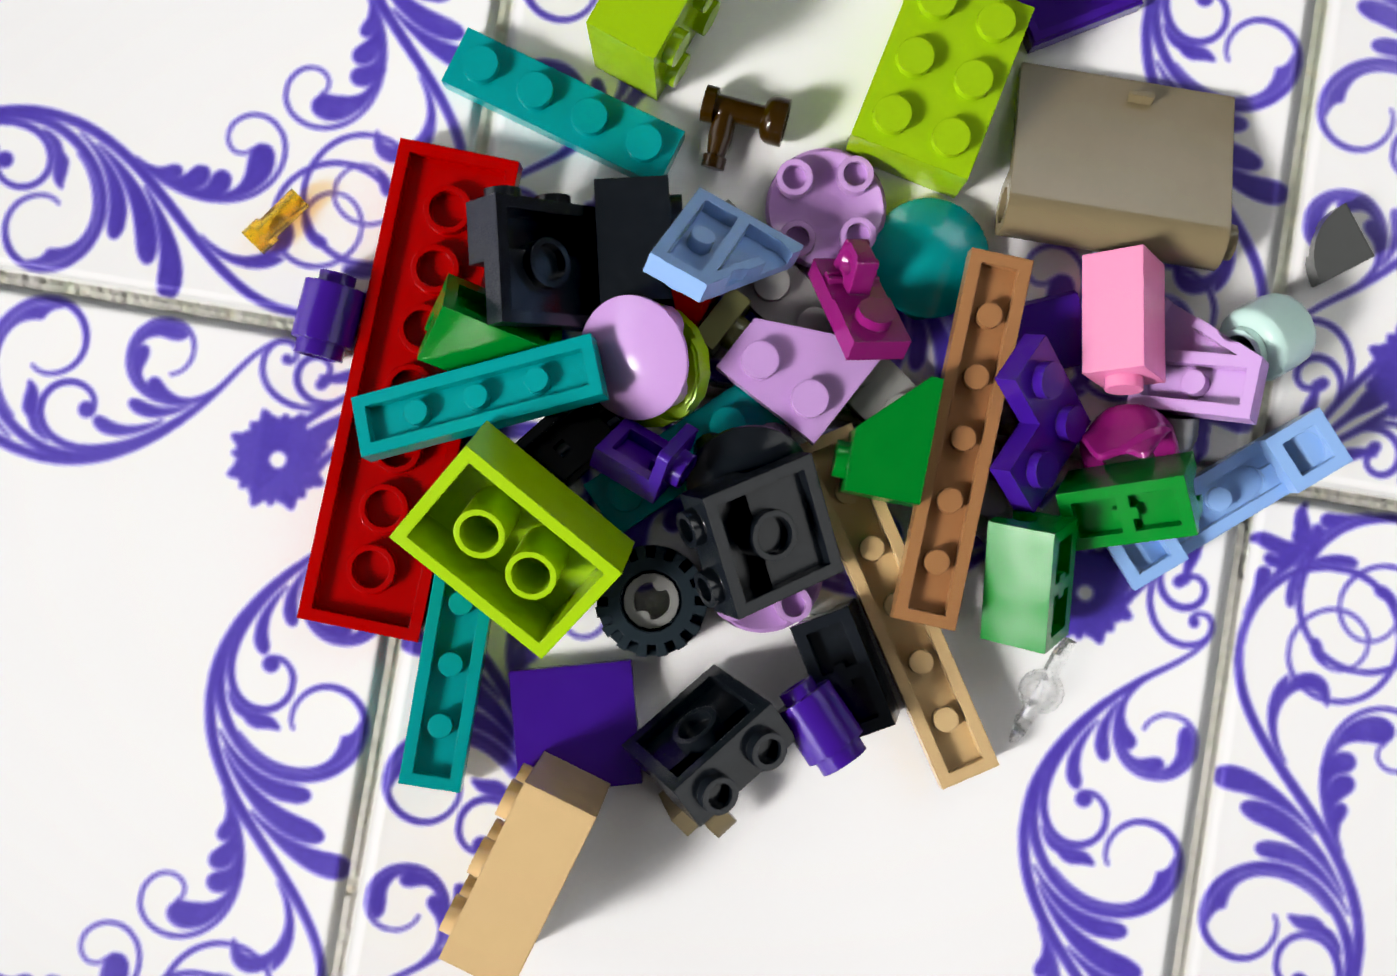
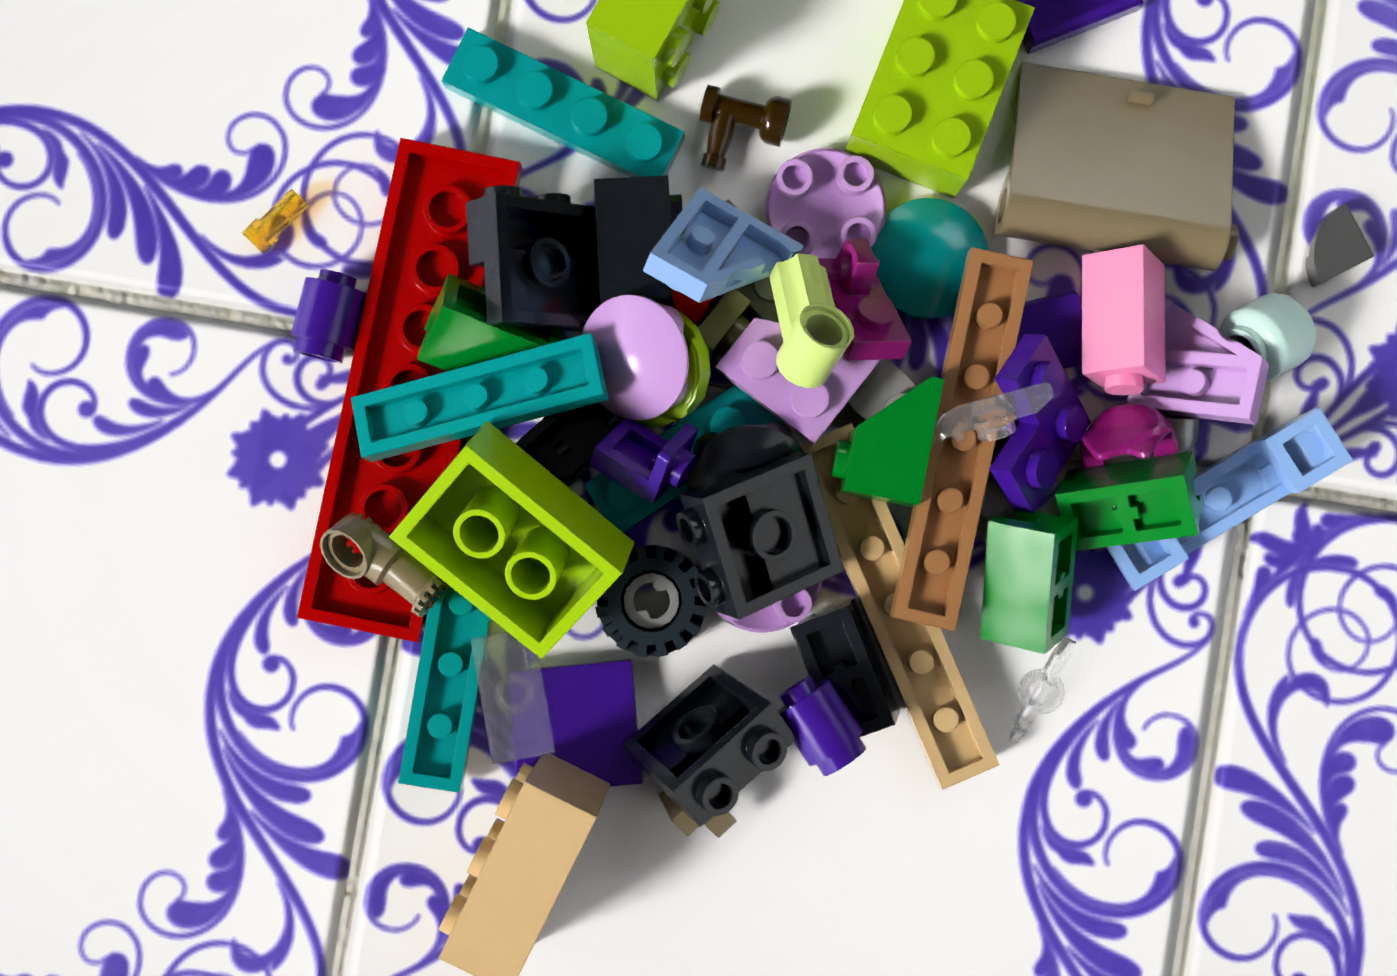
(381, 561): none -> dark tan connector
(512, 698): none -> clear plate
(810, 324): none -> yellowish green piece
(992, 416): none -> clear piece

